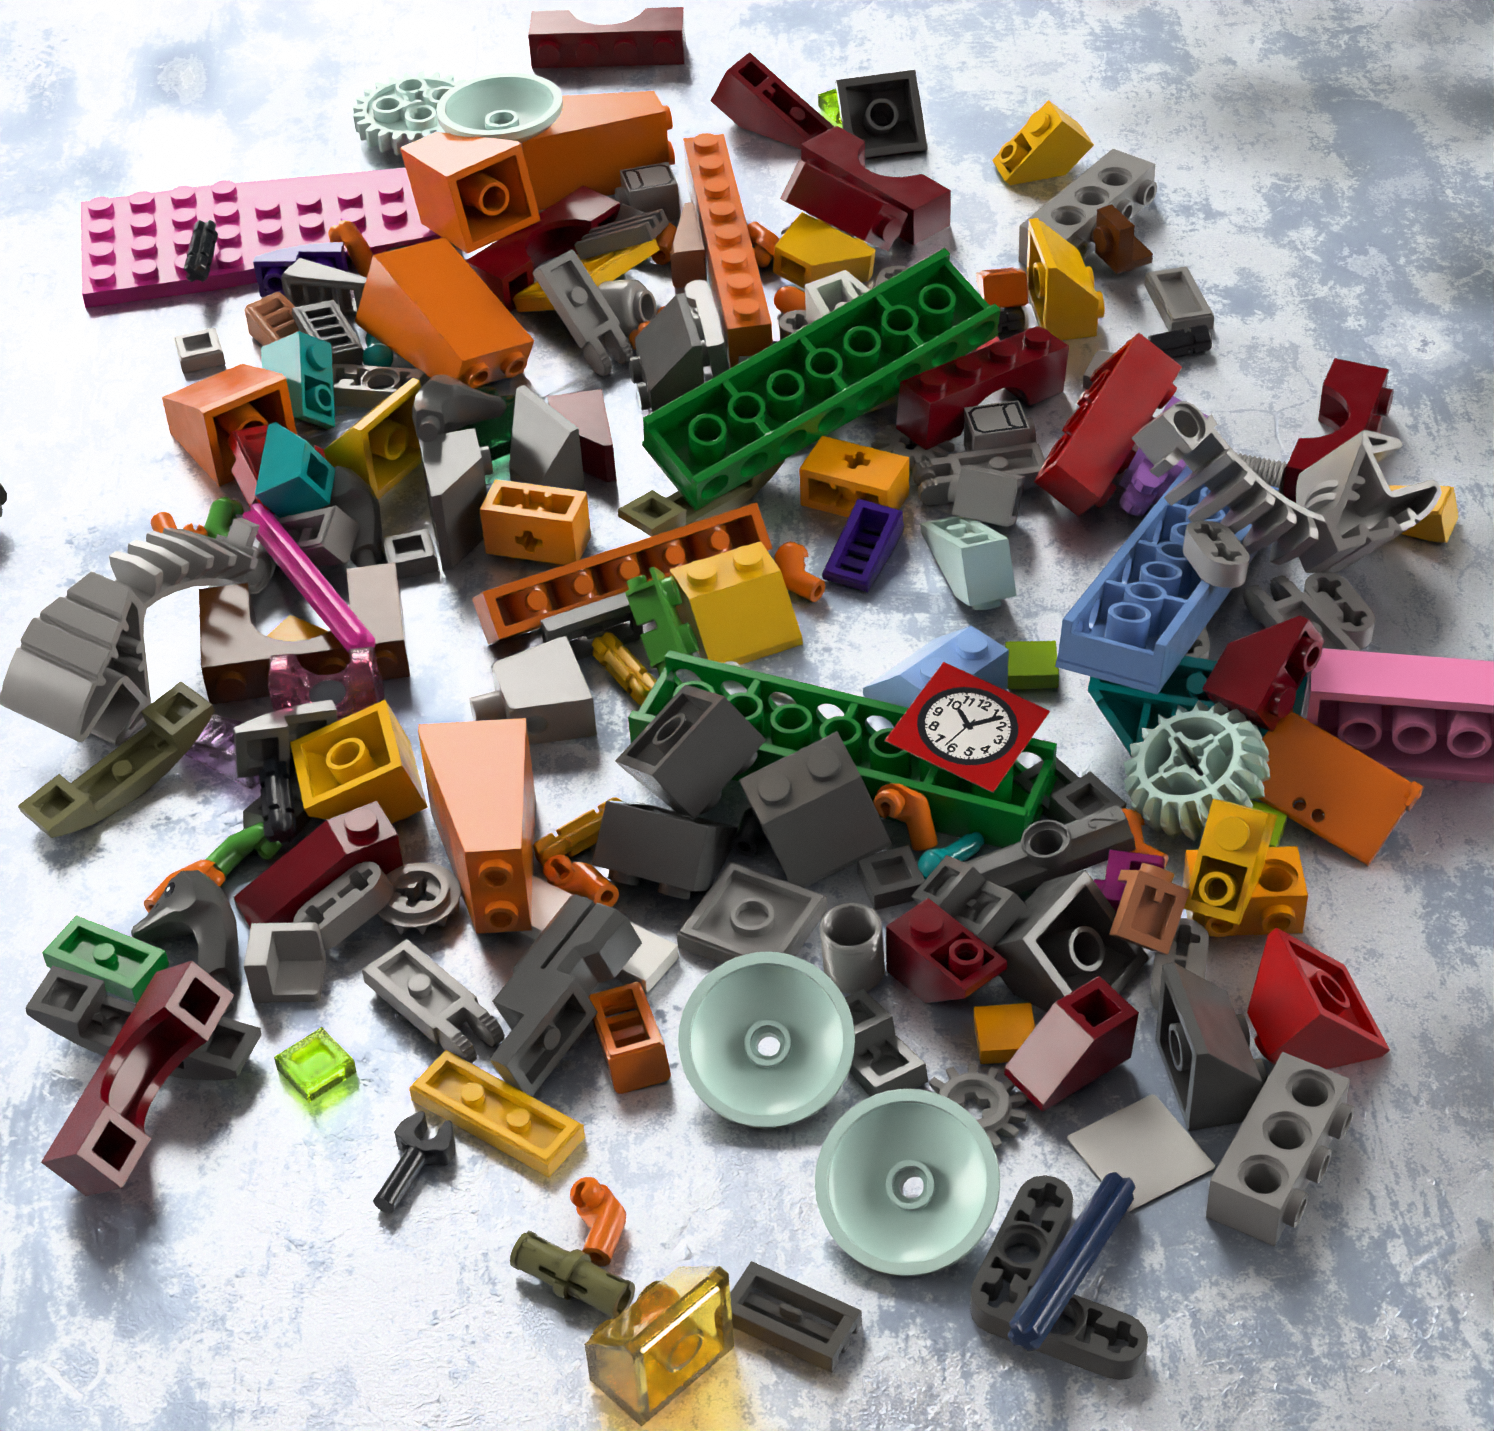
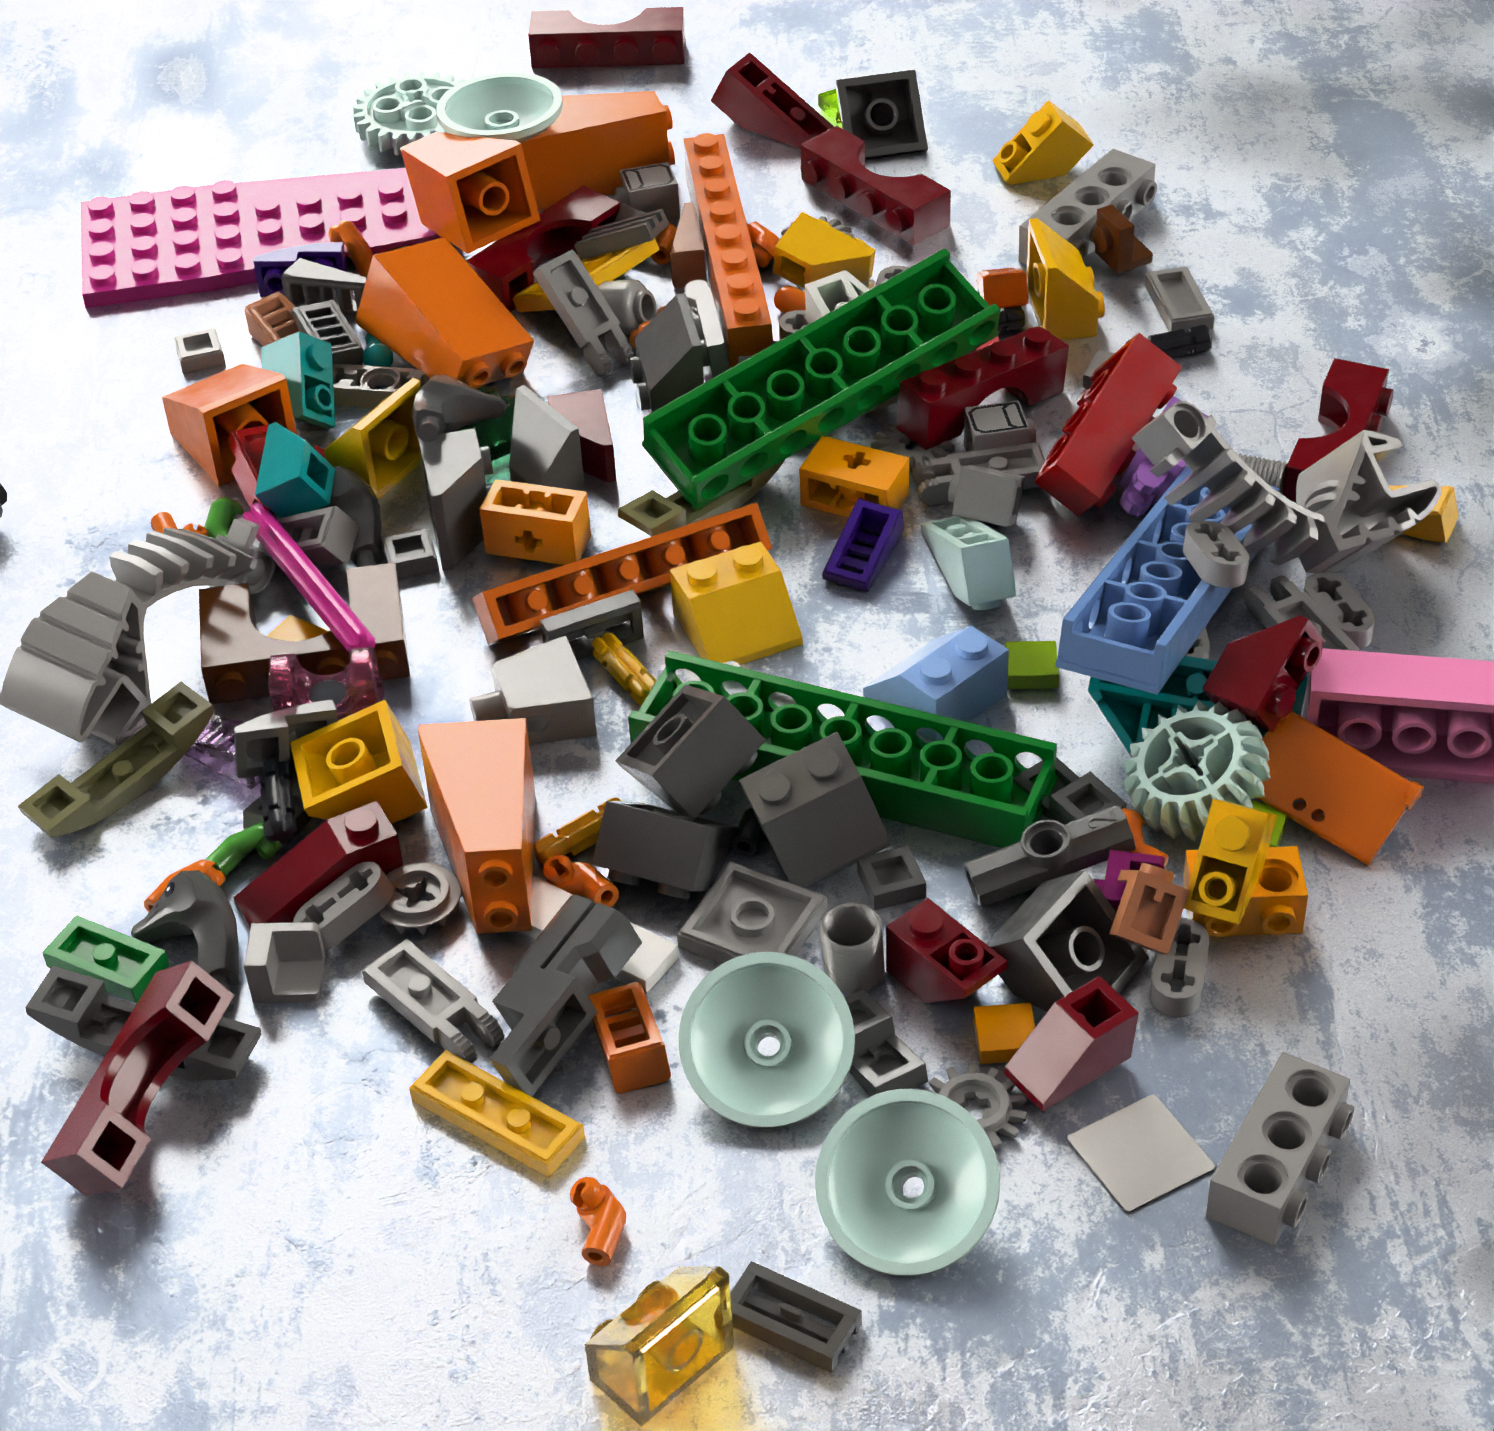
(201, 251): black axle -> none
(315, 1064): clear neon green tile -> none
(415, 1155): black bar -> none
(572, 1274): olive pin -> none
(658, 602): bright green hinge -> none
(791, 563): orange arm -> none
(844, 205): dark red slope -> none
(911, 808): orange arm -> none
(960, 849): teal piece -> none
(967, 726): sticker -> none
(971, 899): dark grey slope -> none
(1069, 1347): dark grey beam -> none
(1071, 1262): dark blue axle -> none
(1205, 1050): dark grey slope -> none
(1310, 1007): red slope -> none

